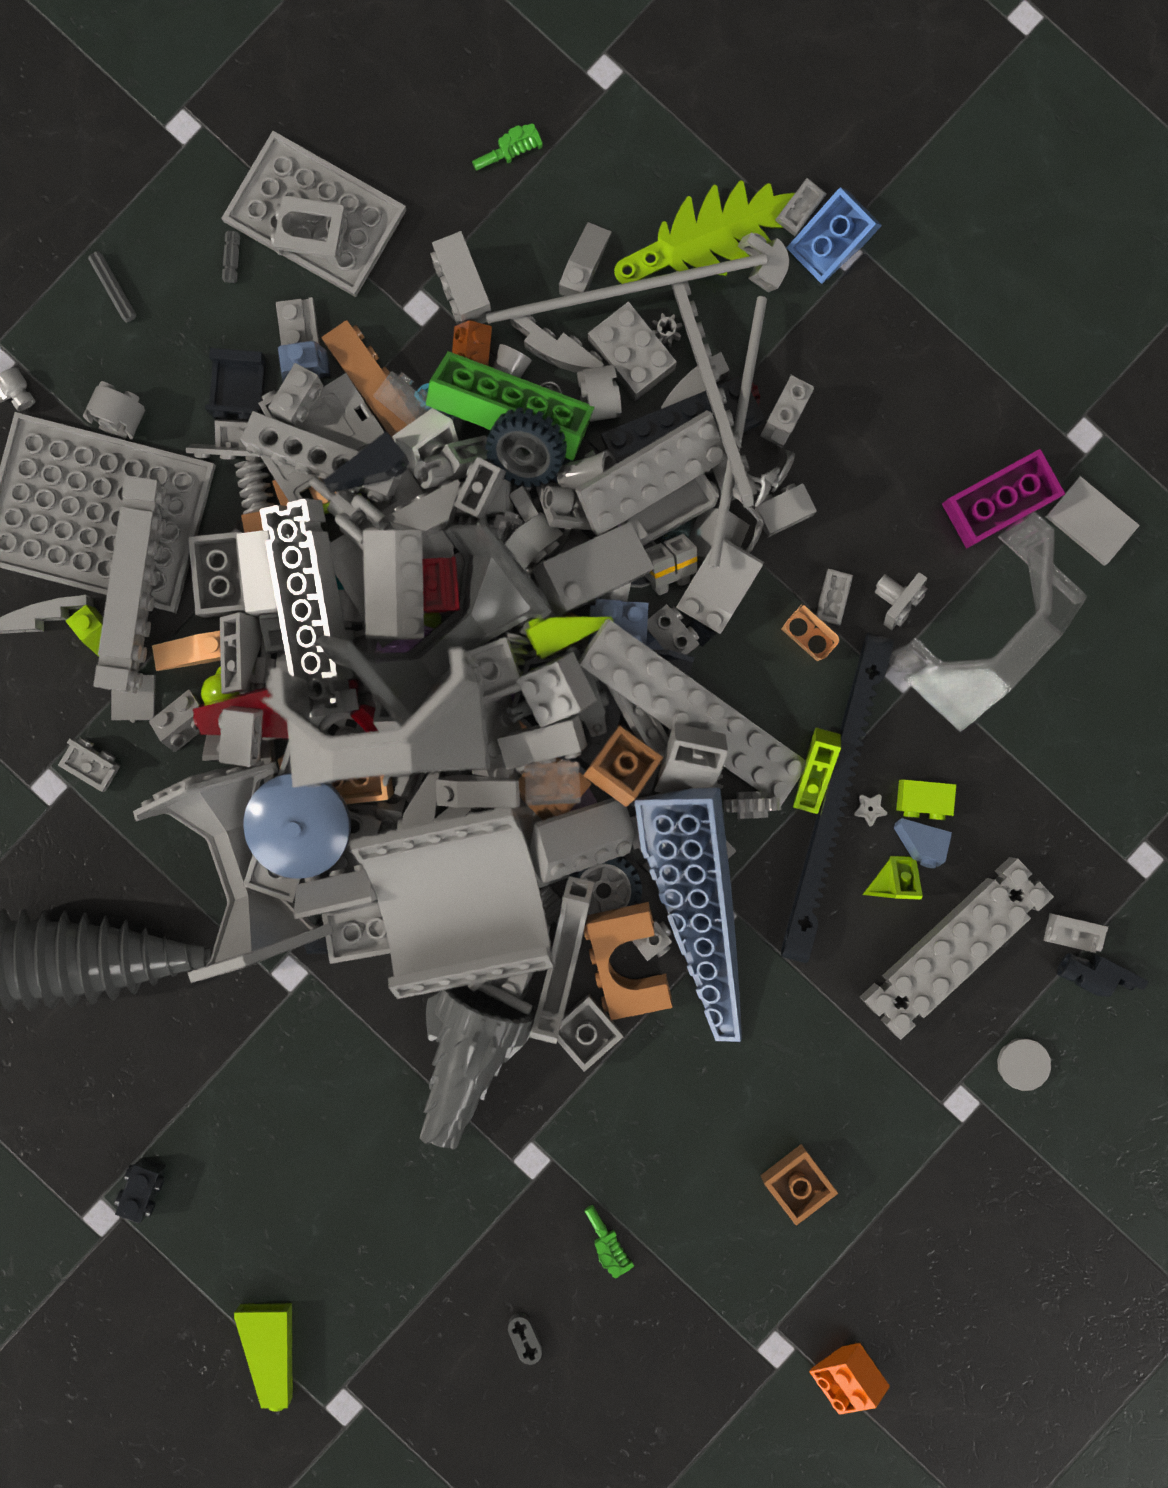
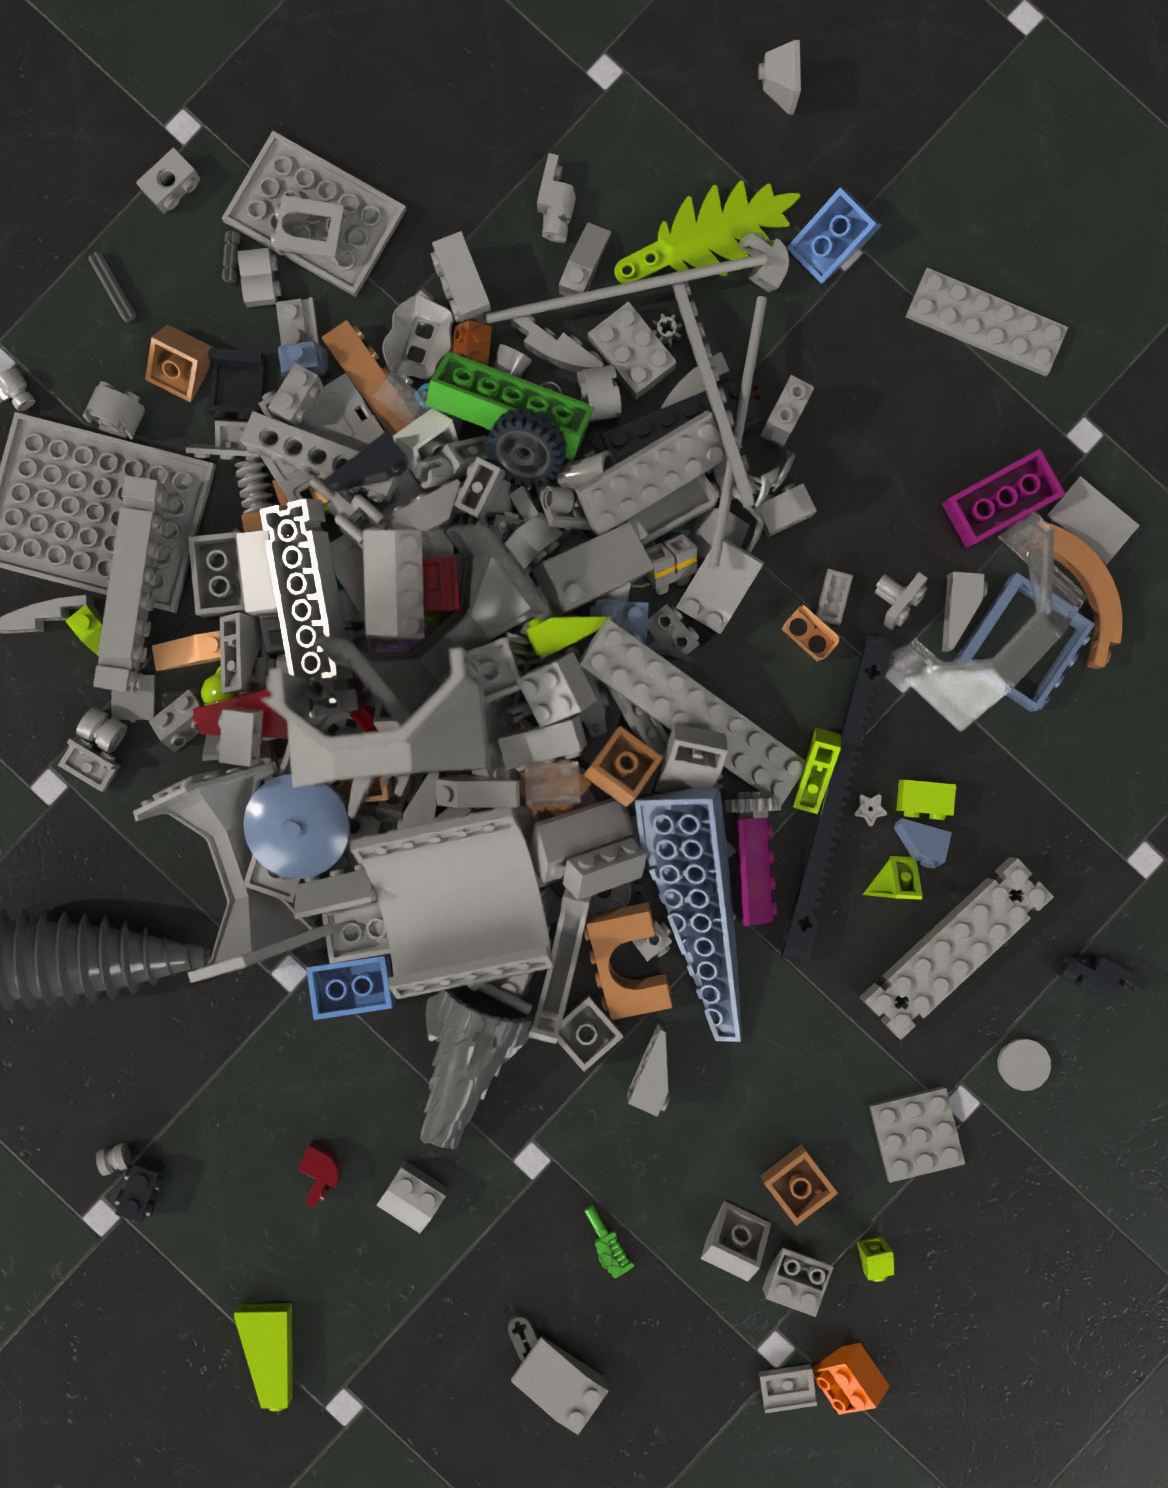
(98, 727): none -> light grey wheel
(113, 1159): none -> light grey wheel
(167, 168): none -> light grey brick
(177, 362): none -> medium nougat slope
(258, 277): none -> light grey brick
(322, 1165): none -> dark red brick
(350, 986): none -> medium blue brick
(359, 793): none -> light grey slope
(403, 337): none -> light grey piece
(413, 1197): none -> light grey slope
(511, 144): bright green piece -> none
(555, 201): none -> light grey plate
(560, 1384): none -> light grey slope
(604, 868): none -> light grey brick
(650, 1083): none -> light grey slope
(736, 1241): none -> light grey slope
(753, 871): none -> magenta slope
(782, 75): none -> light grey slope
(787, 1388): none -> light grey plate
(797, 1281): none -> light grey slope
(800, 207): light grey plate -> none
(876, 1258): none -> lime slope
(916, 1134): none -> light grey plate
(963, 598): none -> light grey slope
(986, 322): none -> light grey plate
(1066, 657): none -> sand blue window
(1075, 933): light grey hinge -> none
(1100, 591): none -> medium nougat arch

